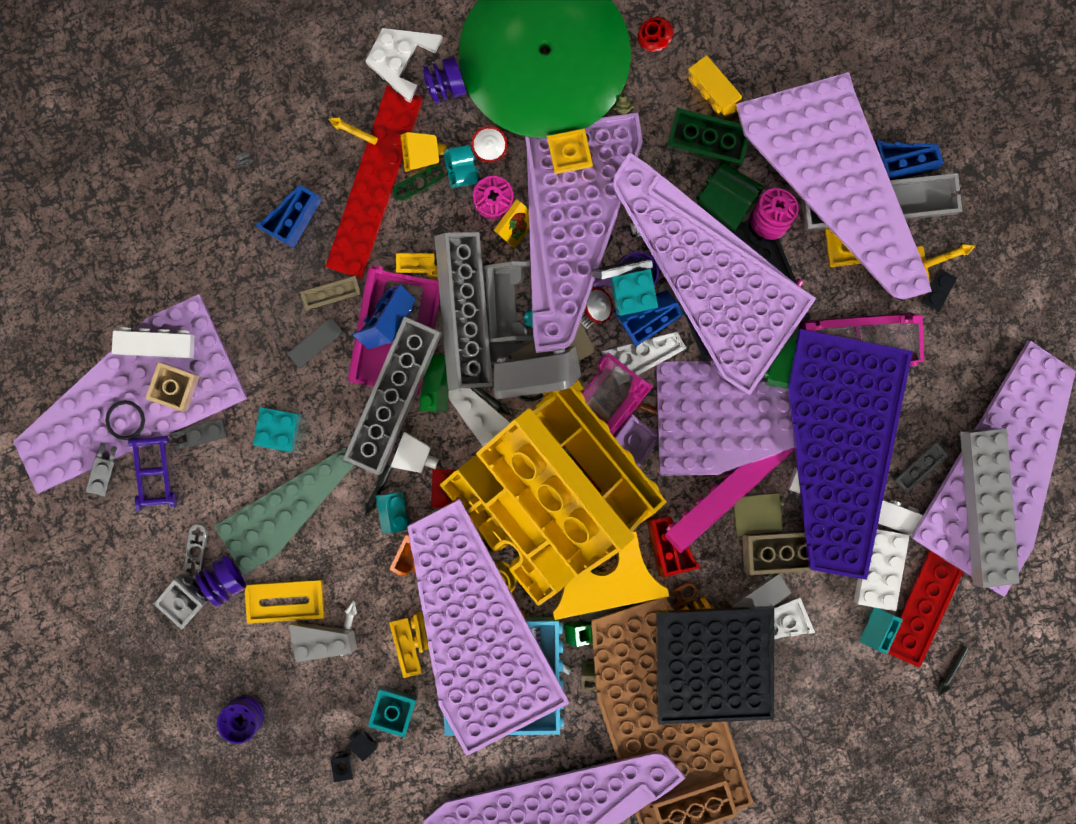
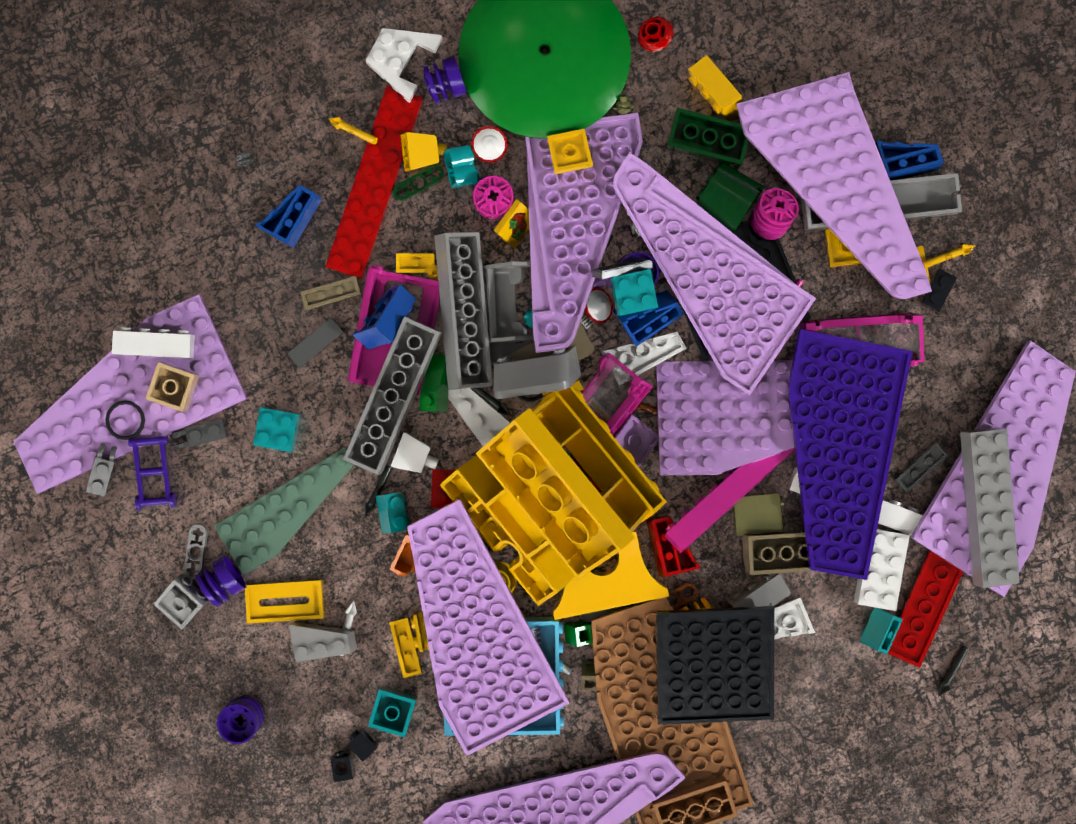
(779, 370): green slope -> none

